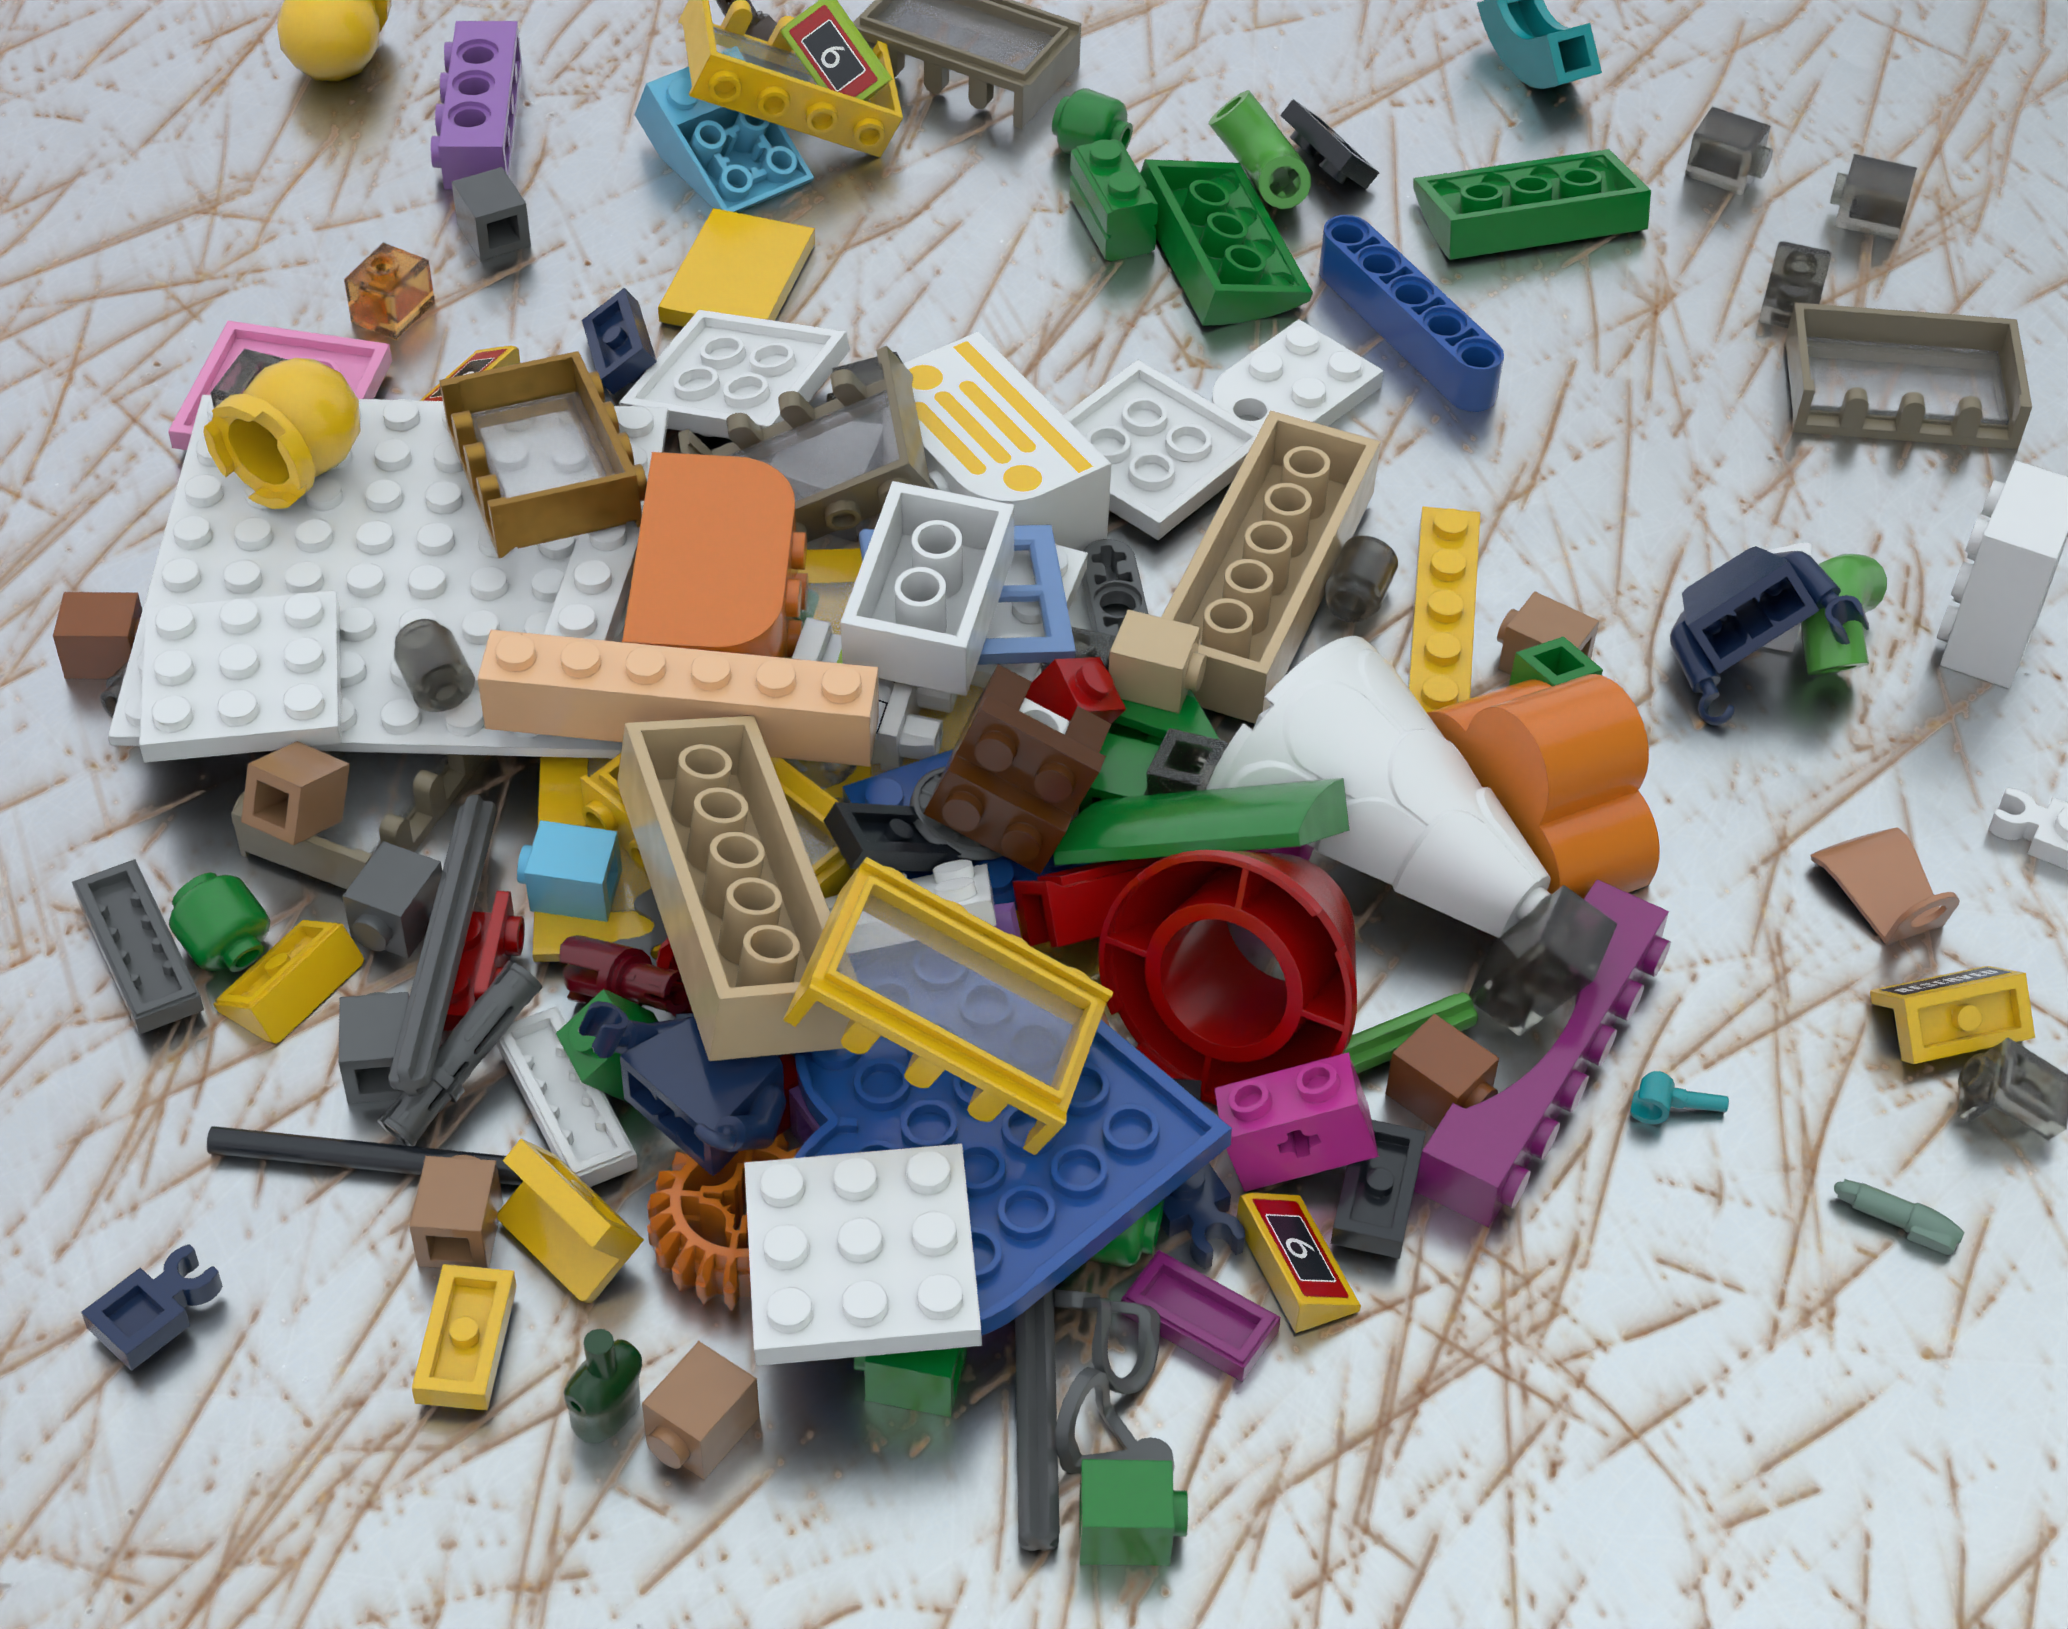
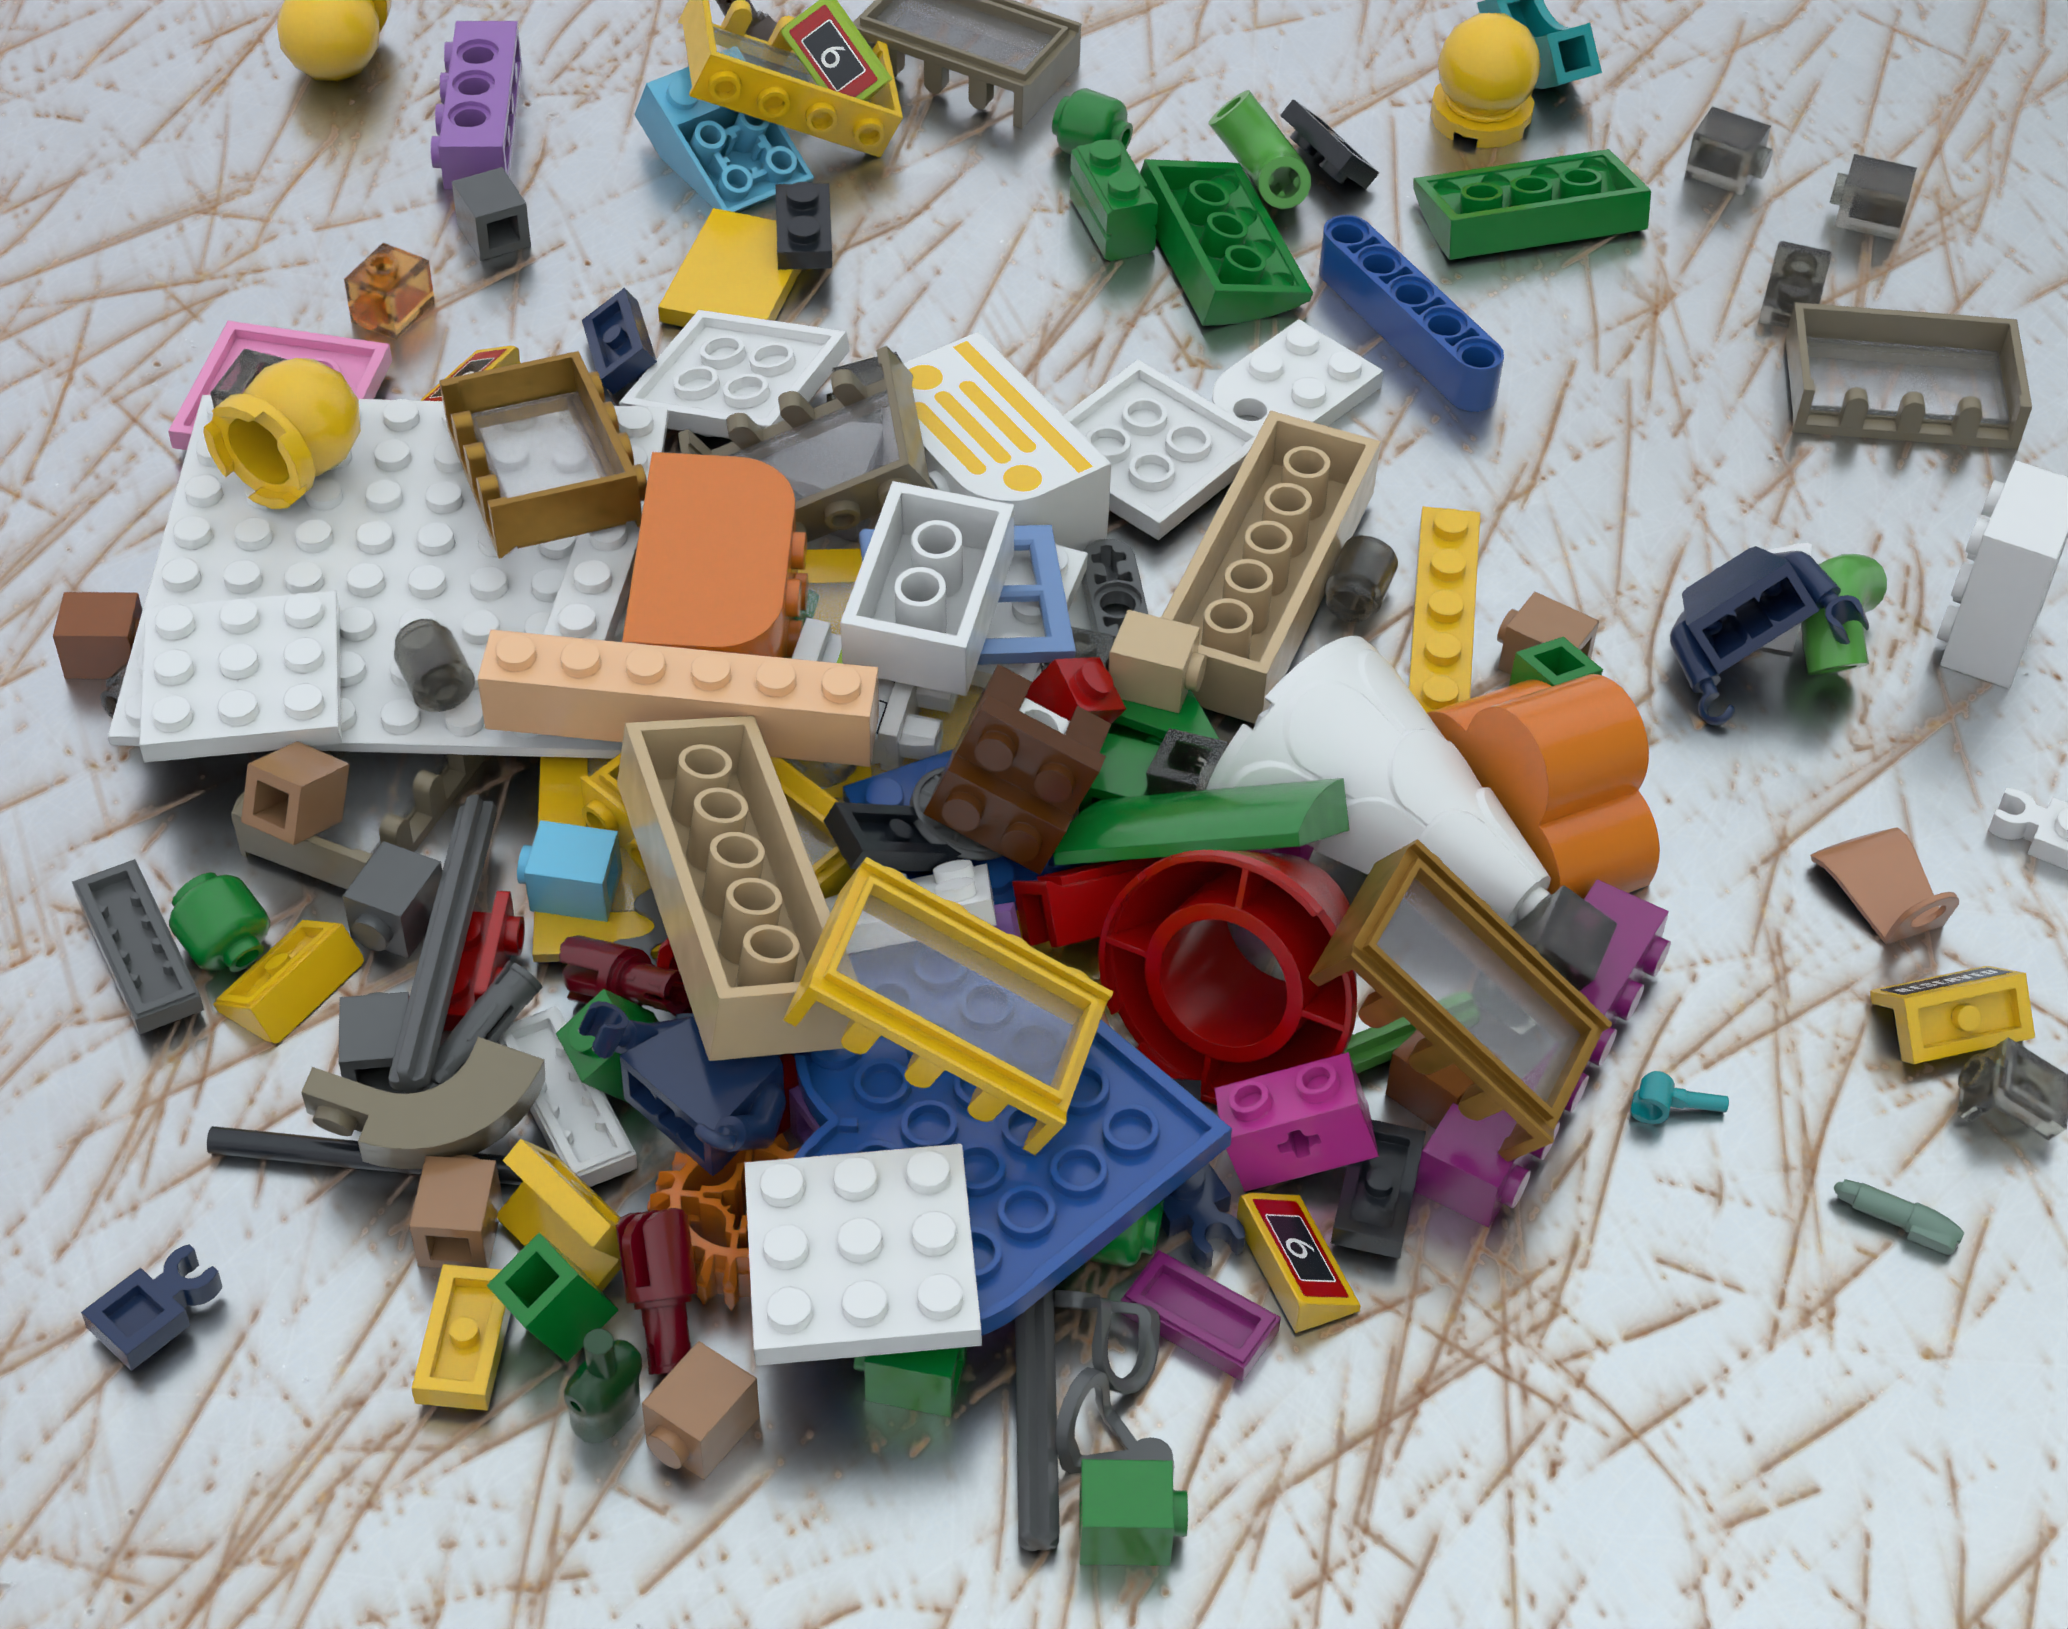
(446, 1121): none -> dark tan arch
(552, 1297): none -> green brick
(659, 1280): none -> dark red arm
(803, 226): none -> black plate
(1469, 990): none -> pearl gold window
(1486, 80): none -> yellow tile

